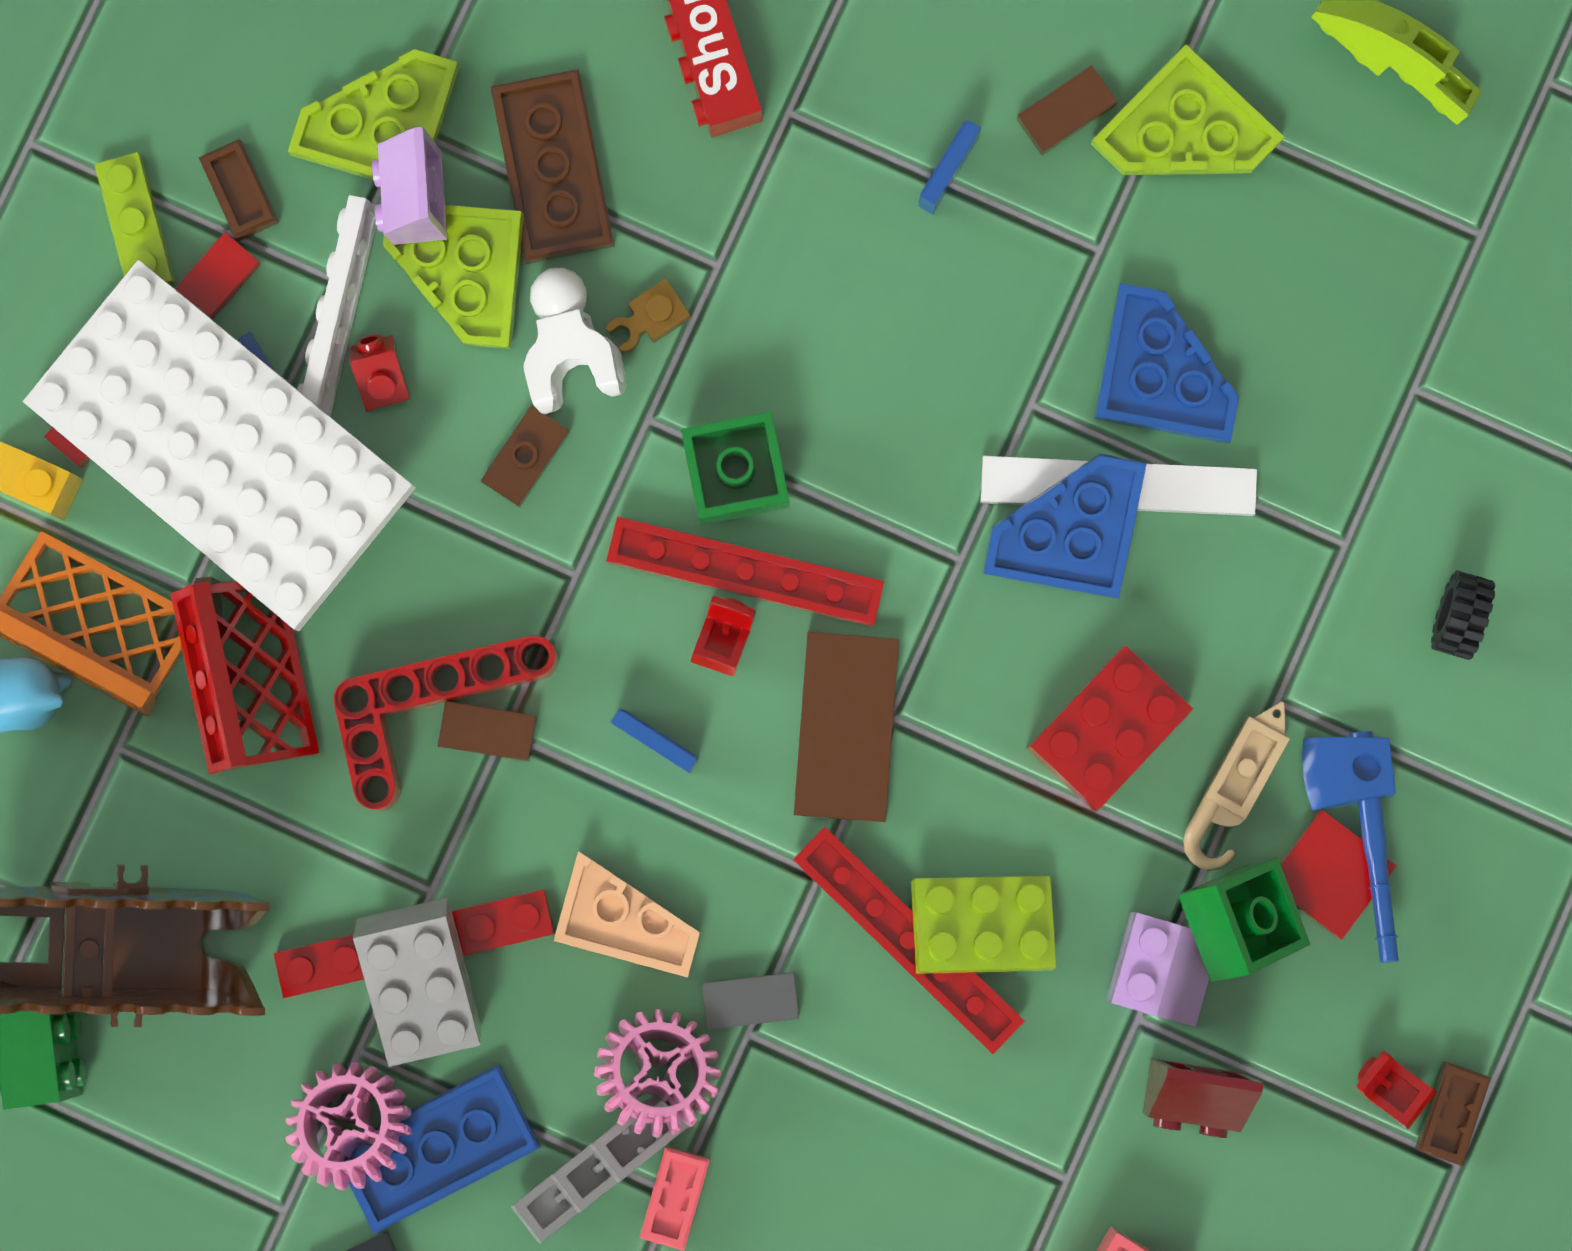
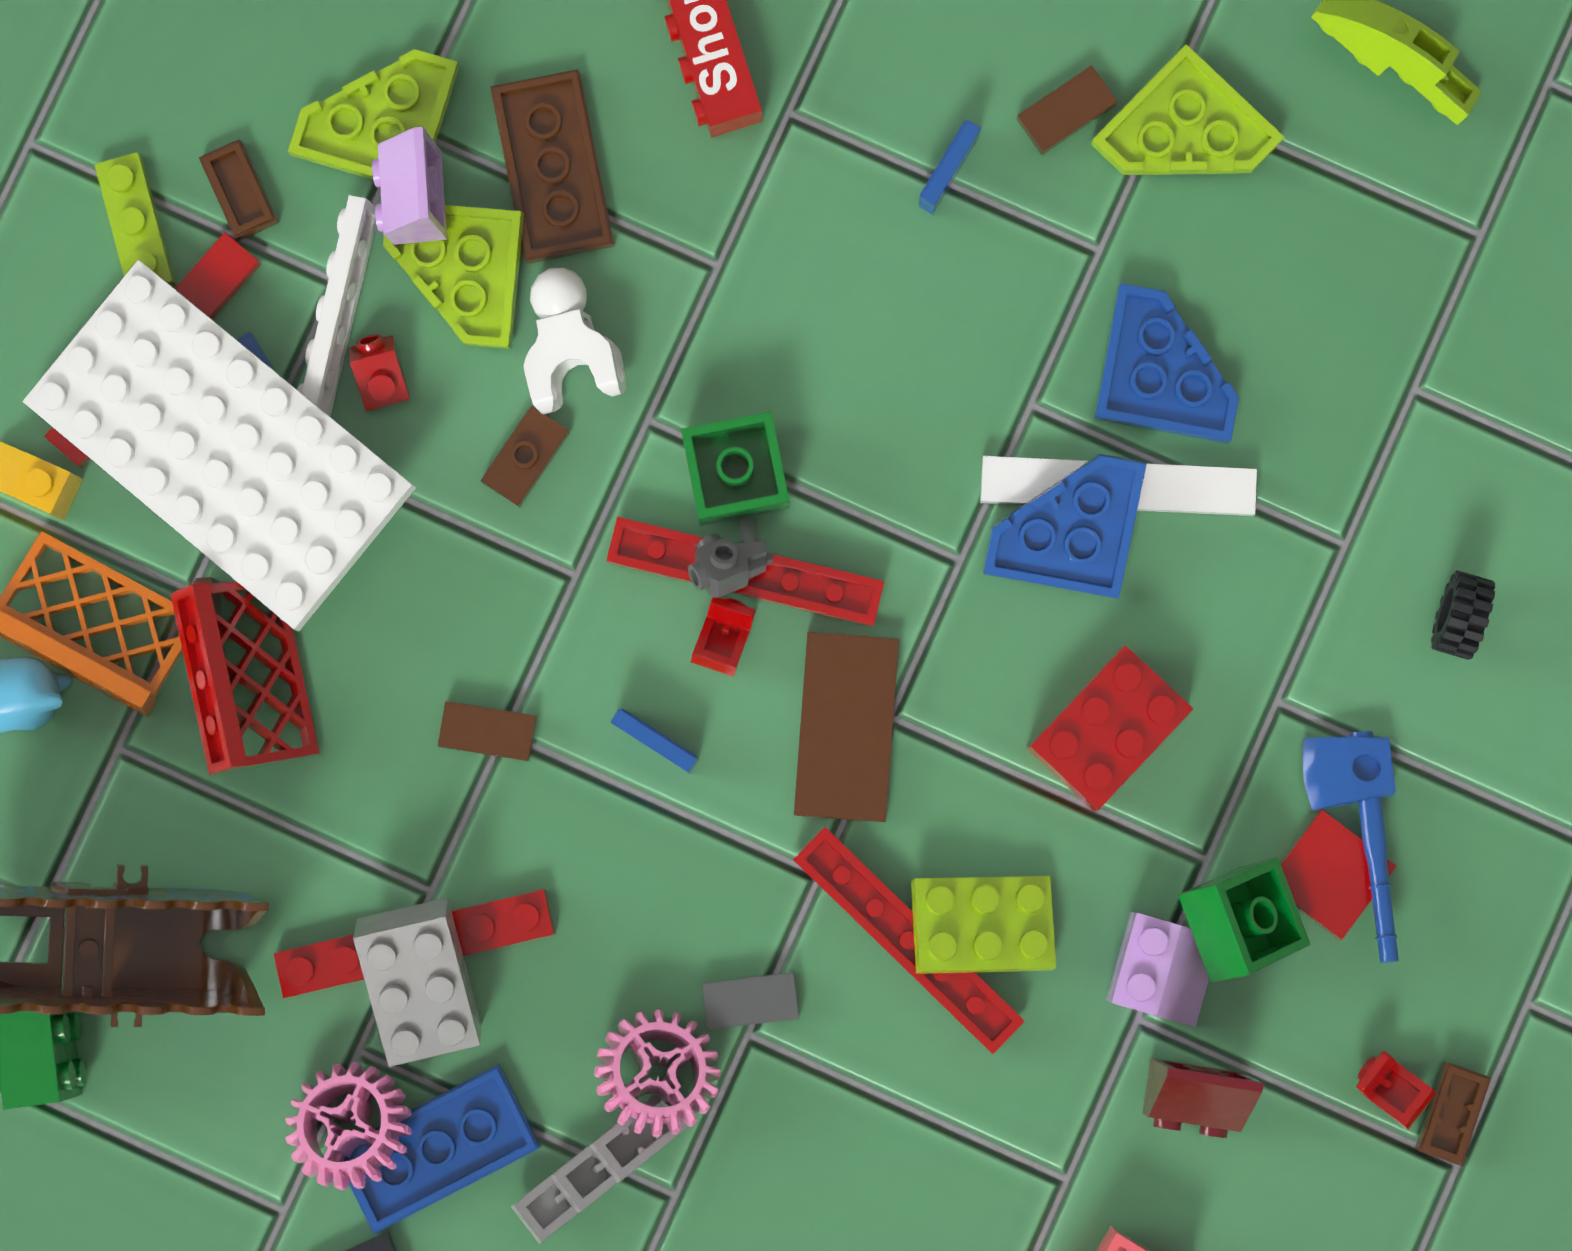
(424, 694): red beam -> none
(623, 923): light nougat wing -> none
(655, 313): pearl gold plate -> none
(674, 1198): coral plate -> none
(728, 566): none -> dark grey piece
(1237, 782): tan plate -> none

